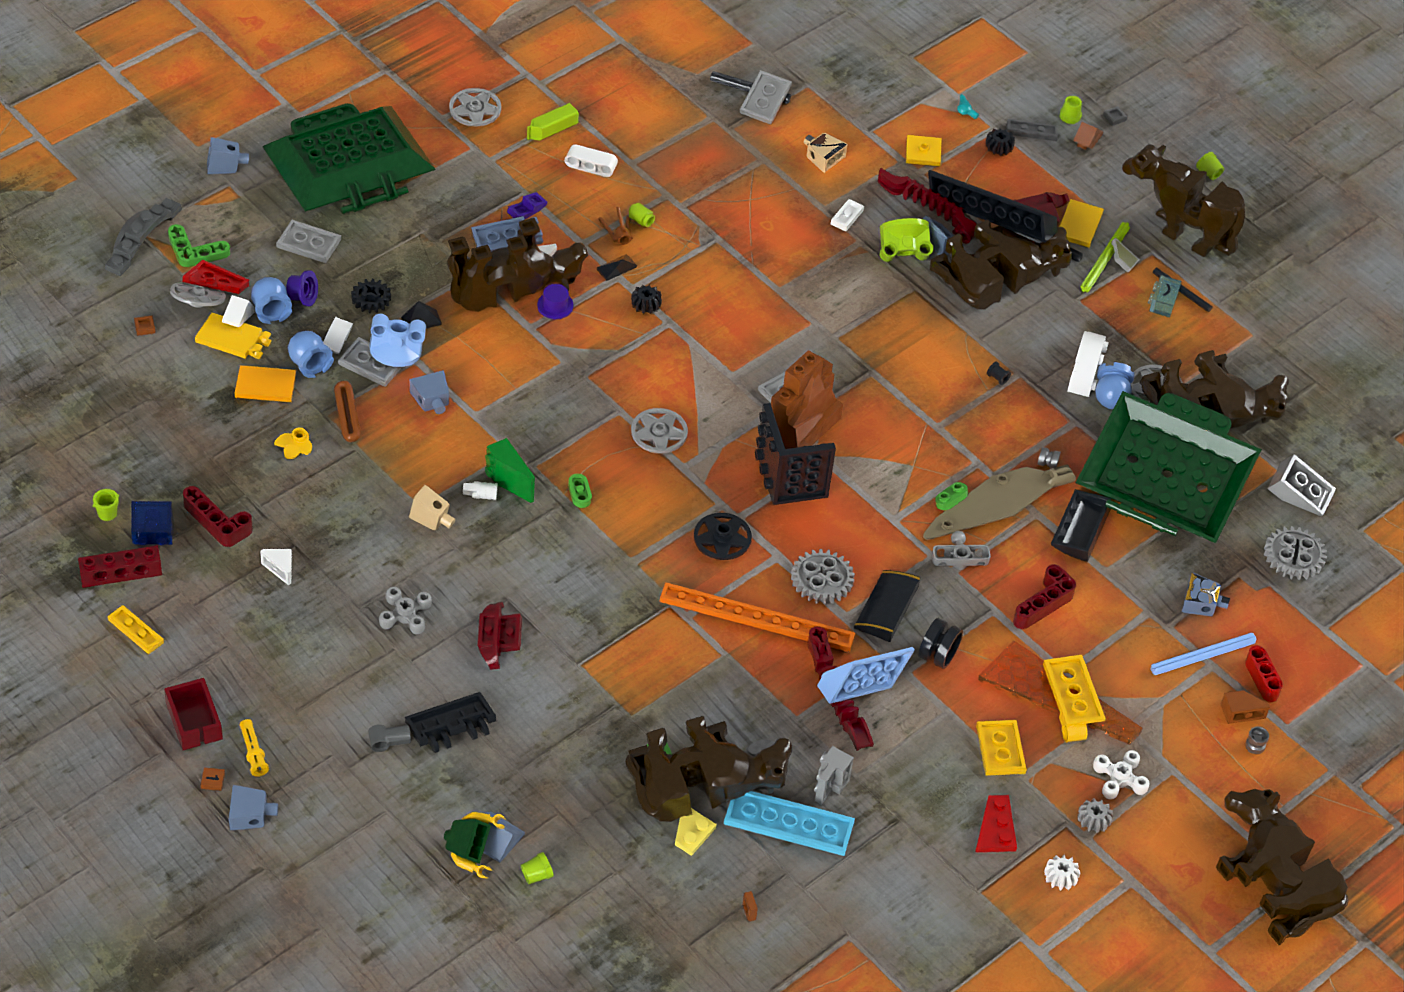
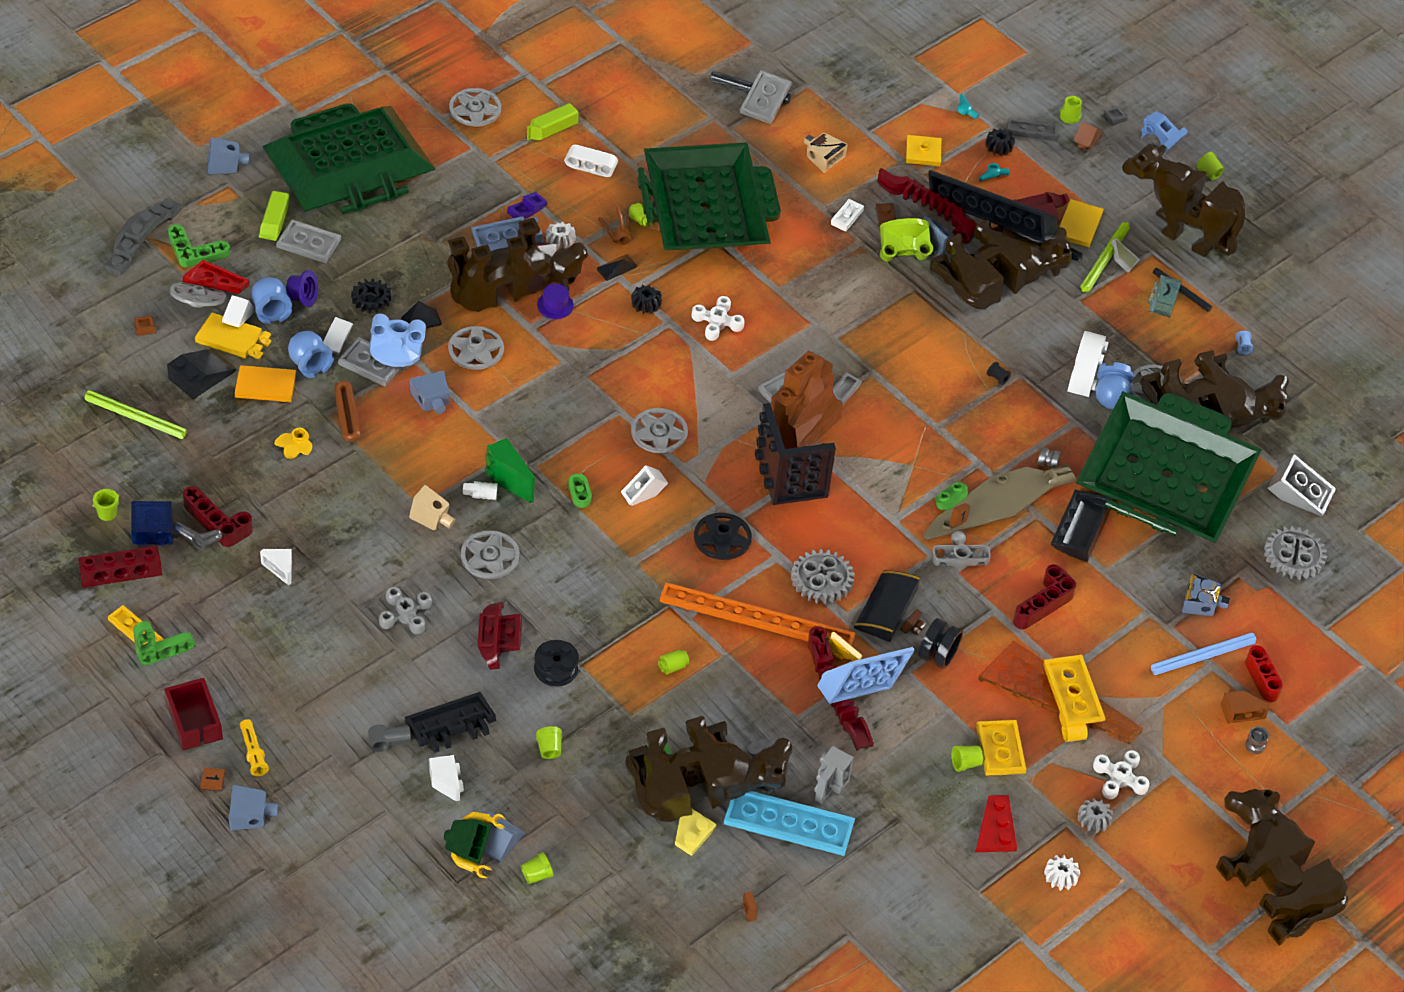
(135, 414): none -> axle
(154, 651): none -> bright green beam
(198, 371): none -> black slope
(199, 540): none -> flat silver piece
(274, 215): none -> lime piece
(444, 776): none -> white slope
(476, 348): none -> light grey wheel
(490, 554): none -> light grey wheel
(549, 742): none -> lime piece
(556, 662): none -> black wheel
(560, 234): none -> white gear
(644, 486): none -> white slope
(673, 661): none -> lime brick
(717, 318): none -> white gear
(736, 192): none -> dark green container
(842, 649): none -> yellow tile
(846, 387): none -> light grey tile
(885, 212): none -> reddish brown plate
(913, 623): none -> reddish brown tile
(959, 514): none -> dark orange tile
(966, 757): none -> lime piece
(993, 171): none -> teal animal
(1156, 123): none -> medium blue tile
(1244, 342): none -> light blue bush

